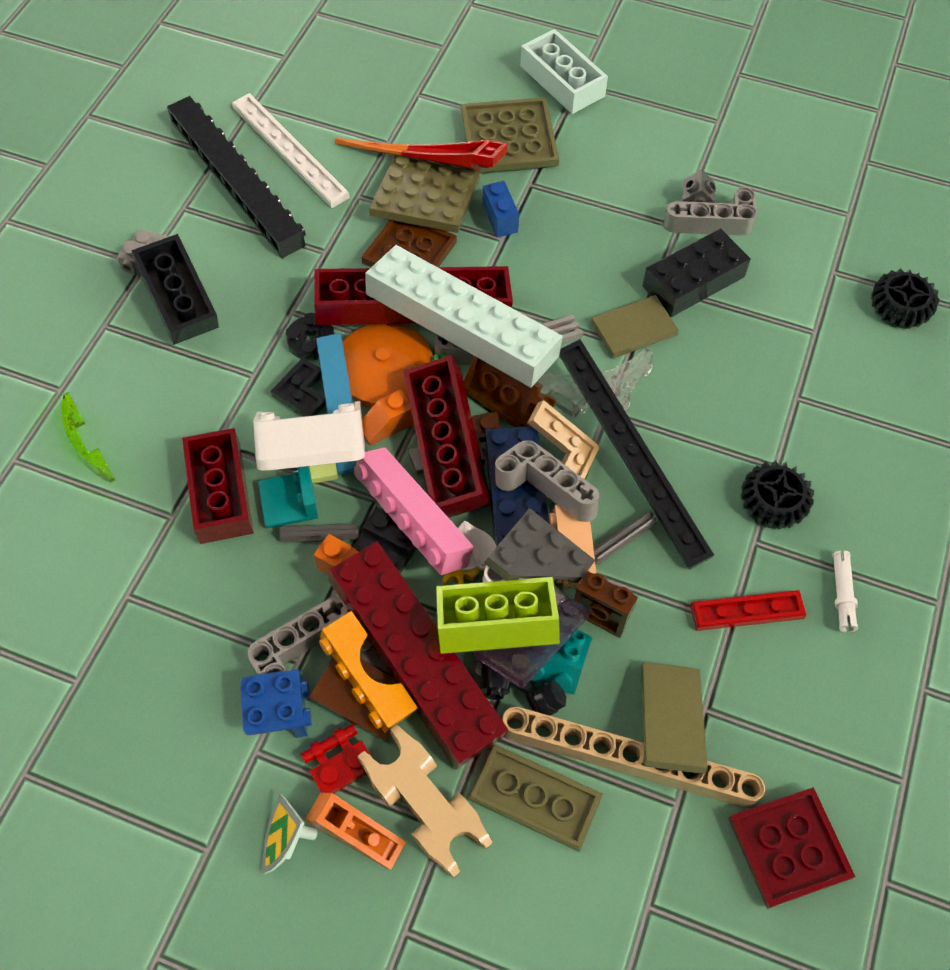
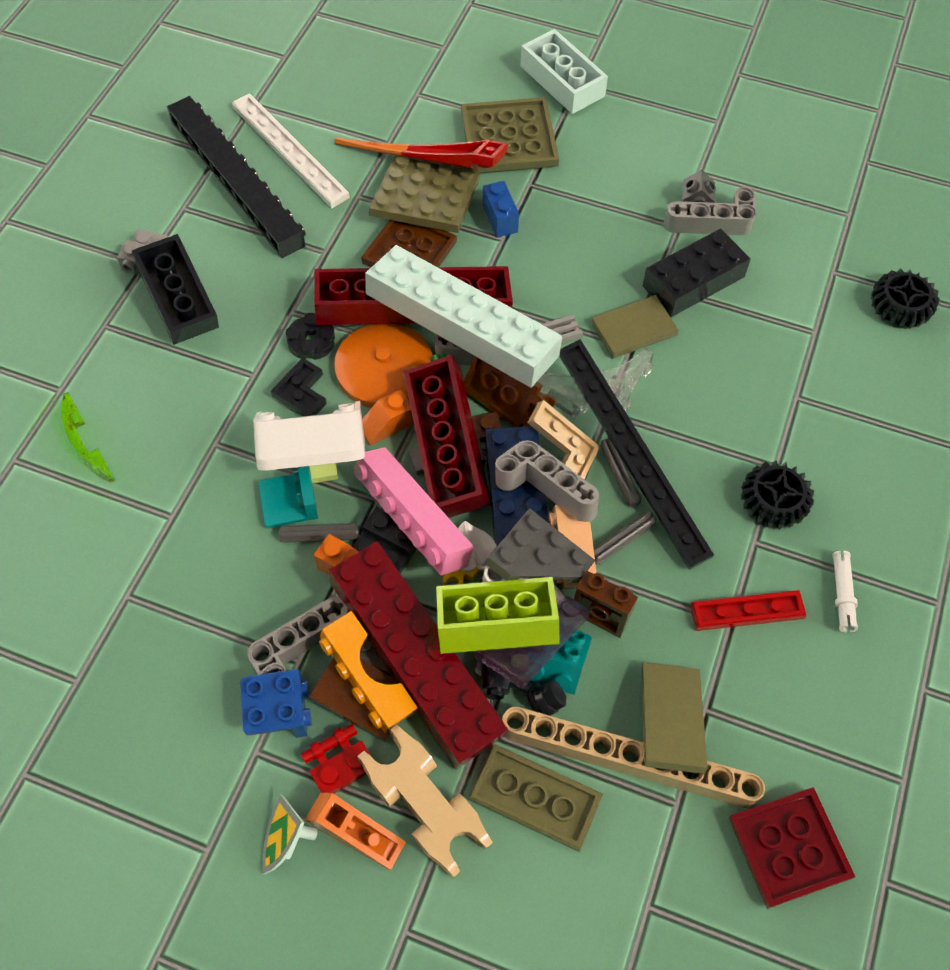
(217, 486): dark red brick -> none
(335, 381): dark azure tile -> none
(621, 473): none -> dark grey axle

